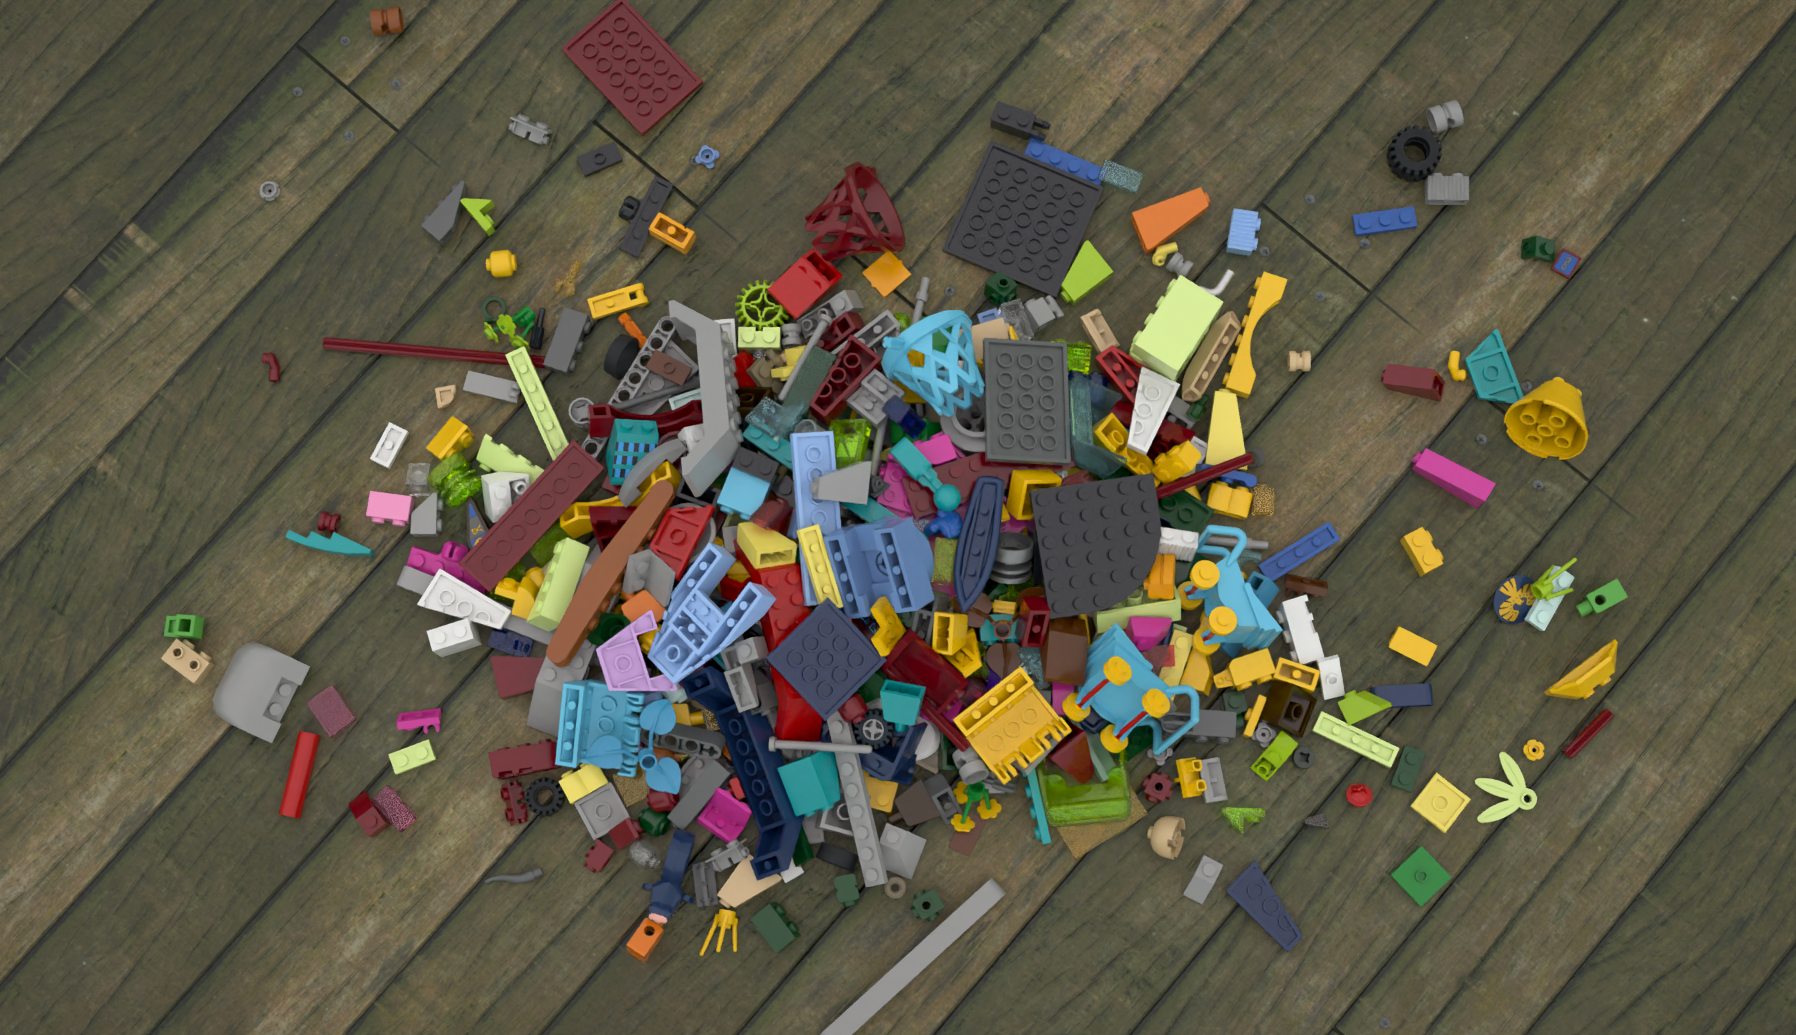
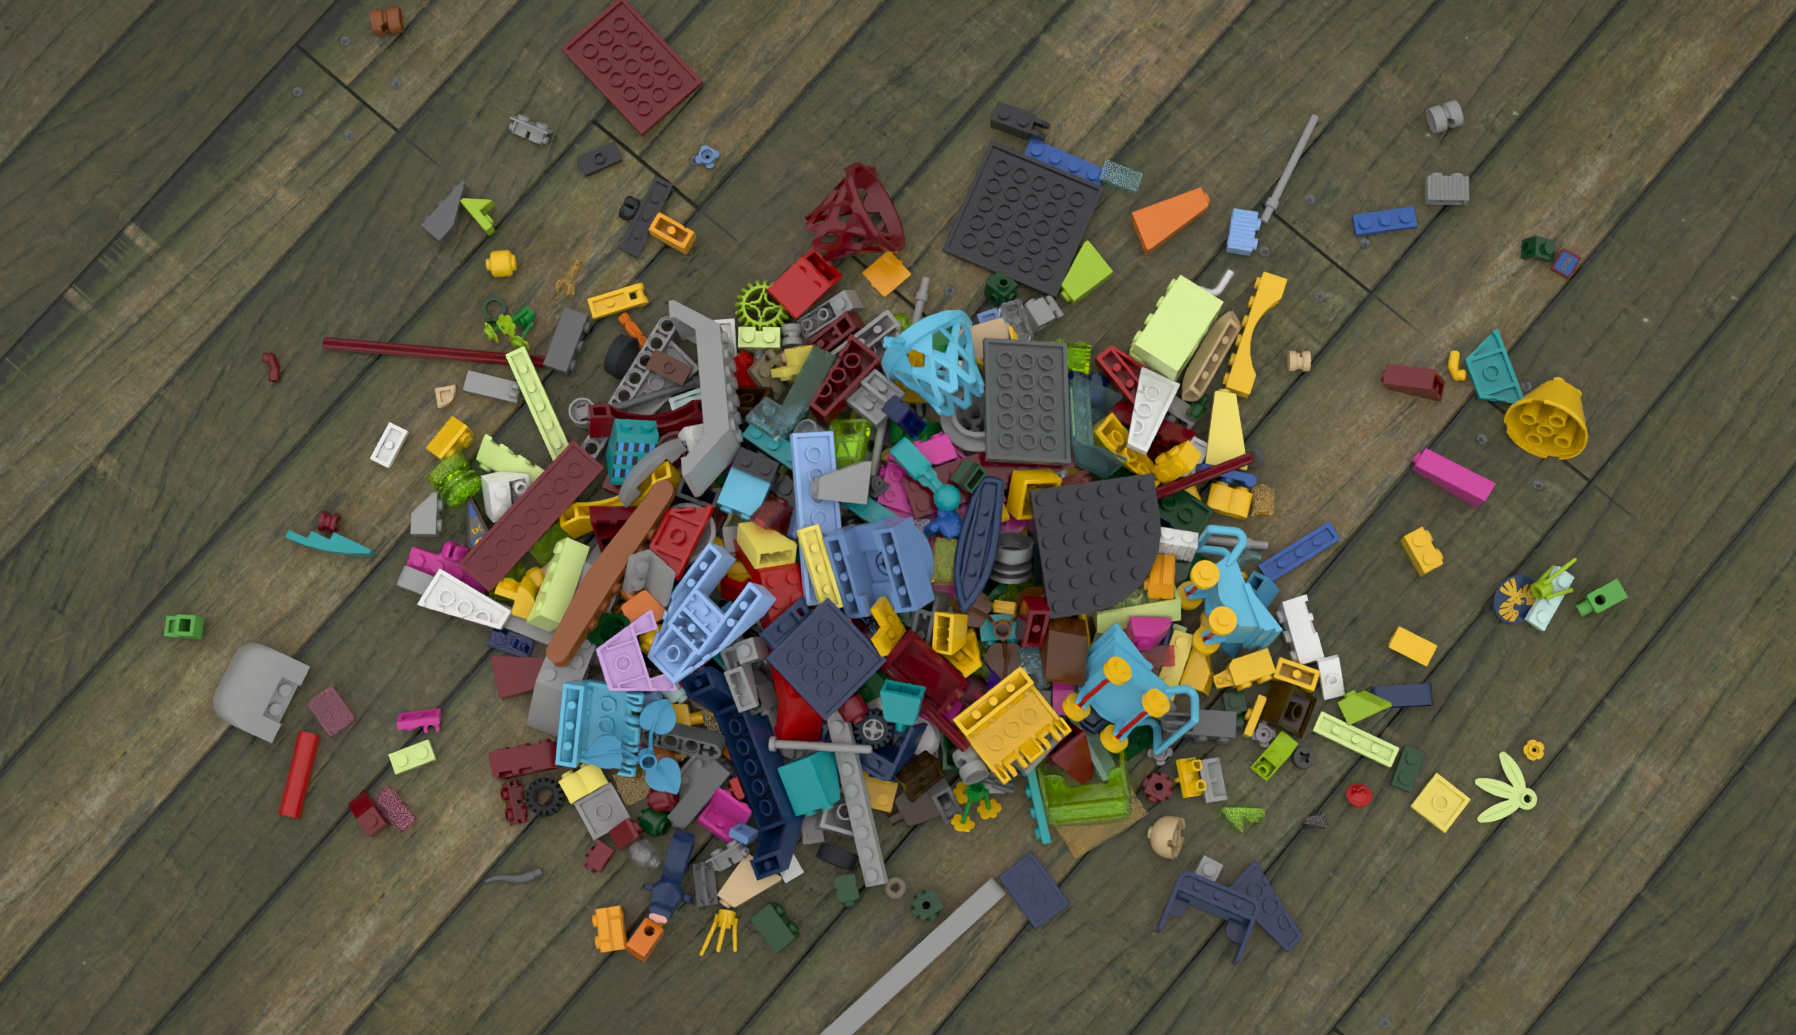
(187, 661): tan brick -> none
(265, 187): light grey plate -> none
(390, 508): bright pink brick -> none
(417, 479): clear bracket -> none
(454, 637): white brick -> none
(538, 331): black axle -> none
(610, 929): none -> light orange brick
(743, 833): none -> medium blue tile
(785, 623): none -> dark blue plate
(803, 851): dark green plate -> none
(824, 321): light grey bar -> none
(900, 850): light grey slope -> none
(919, 775): none -> dark brown bracket
(965, 841): reddish brown sticker -> none
(968, 476): none -> dark green piece
(1033, 890): none -> dark blue tile
(1098, 331): tan hinge -> none
(1161, 253): light yellow arm -> none
(1179, 265): light grey wheel -> none
(1217, 900): none -> dark blue windscreen
(1272, 202): none -> light grey bar
(1313, 587): reddish brown plate -> none
(1420, 876): green plate -> none
(1421, 139): black tyre -> none
(1587, 675): yellow wedge -> none
(1588, 733): dark red axle -> none

